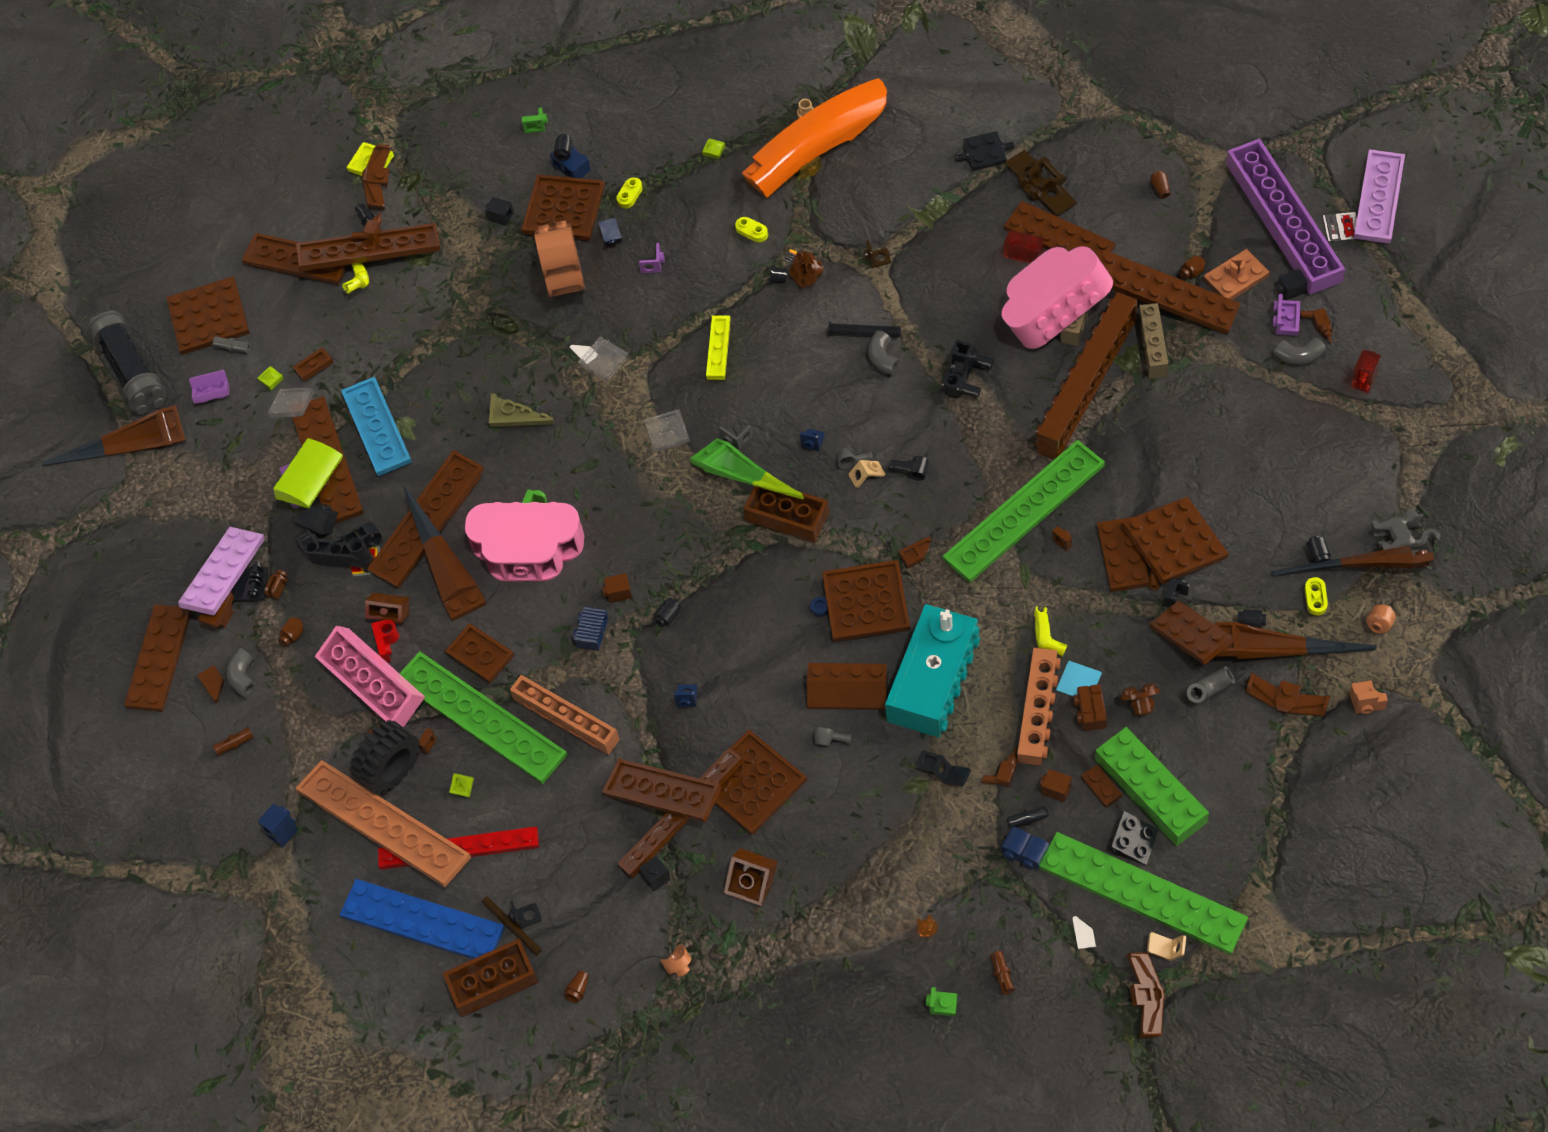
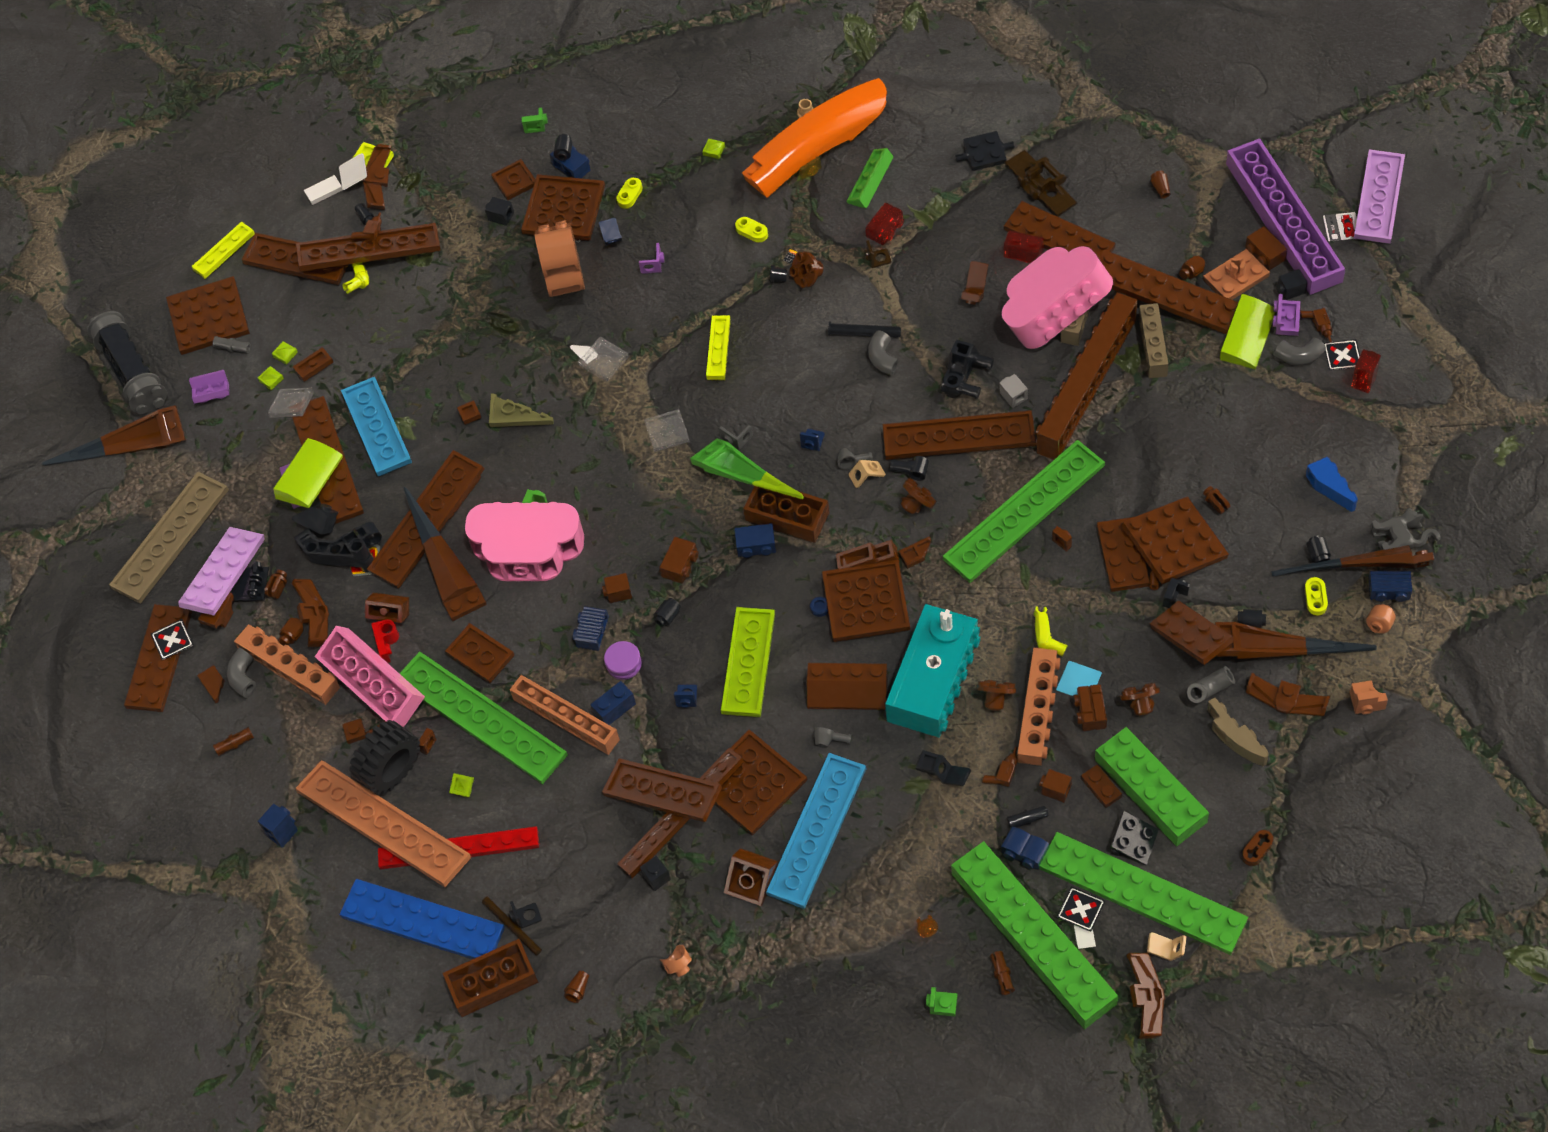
(168, 537): none -> dark tan plate
(172, 639): none -> black sticker
(223, 250): none -> neon yellow plate
(284, 353): none -> lime tile
(312, 611): none -> reddish brown plate
(322, 690): none -> nougat brick
(323, 190): none -> white tile
(353, 171): none -> white sticker
(354, 731): none -> reddish brown plate
(469, 412): none -> reddish brown plate
(514, 179): none -> reddish brown tile
(613, 703): none -> dark blue brick
(622, 660): none -> medium lavender head
(678, 560): none -> reddish brown brick
(748, 662): none -> lime plate
(755, 540): none -> dark blue brick
(816, 830): none -> dark azure plate
(867, 554): none -> reddish brown slope
(870, 178): none -> bright green slope
(884, 224): none -> clear red brick
(916, 497): none -> reddish brown plate
(959, 434): none -> reddish brown plate
(975, 282): none -> reddish brown bracket
(995, 693): none -> reddish brown plate
(1013, 390): none -> light grey brick
(1034, 935): none -> bright green brick
(1081, 909): none -> black sticker
(1216, 499): none -> reddish brown arm
(1237, 738): none -> dark tan slope
(1248, 332): none -> lime slope
(1261, 850): none -> reddish brown beam
(1266, 248): none -> reddish brown brick
(1327, 481): none -> blue slope
(1342, 354): none -> black sticker
(1390, 585): none -> dark blue brick

